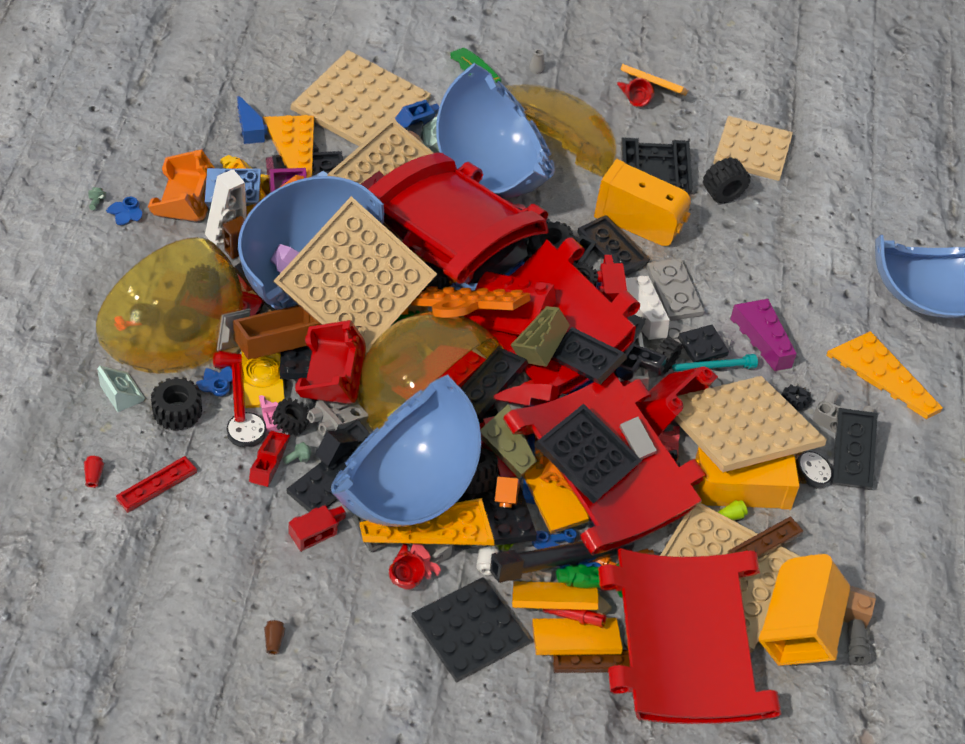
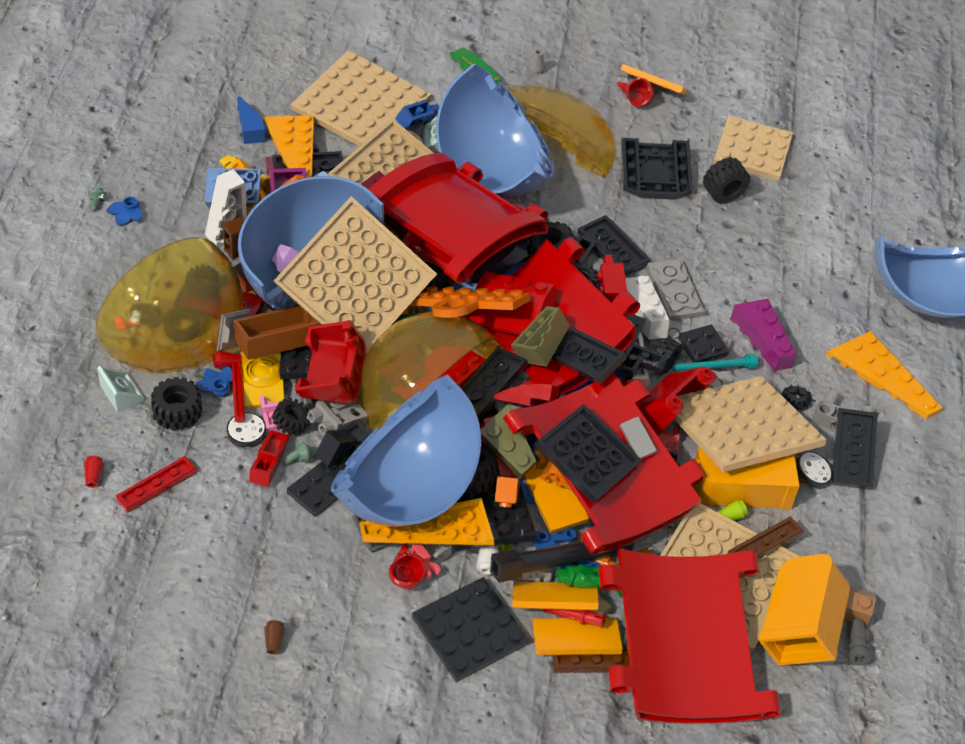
(185, 187): orange windscreen -> none
(315, 526): red hinge -> none
(642, 203): light orange piece -> none

